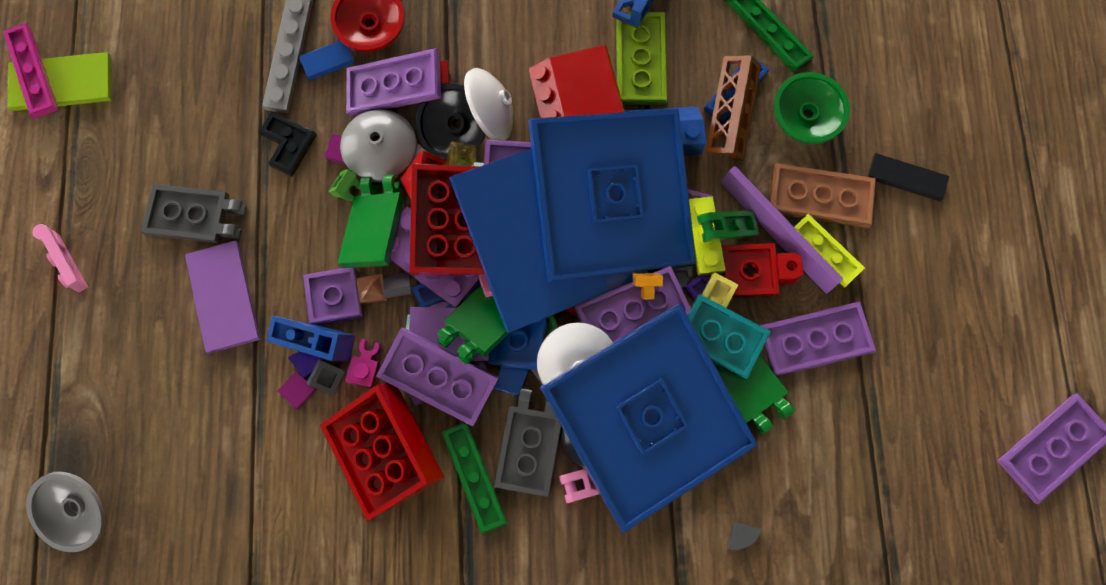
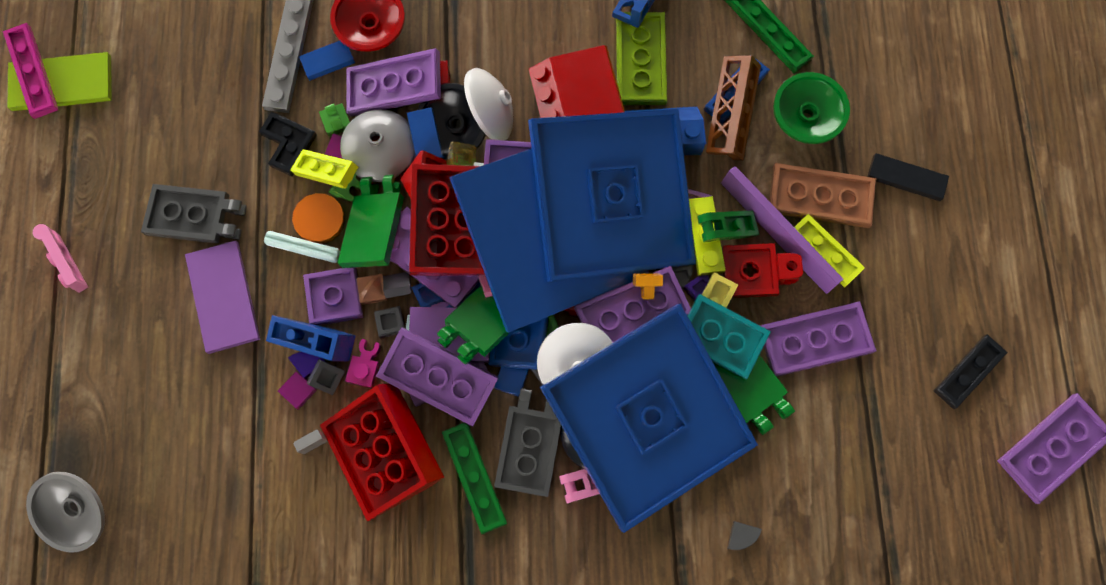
(302, 246): none -> light aqua axle
(310, 442): none -> light grey tile
(318, 218): none -> orange tile
(324, 168): none -> neon yellow plate
(334, 119): none -> bright green tile
(389, 321): none -> dark grey tile
(425, 132): none -> blue tile
(970, 371): none -> black tile

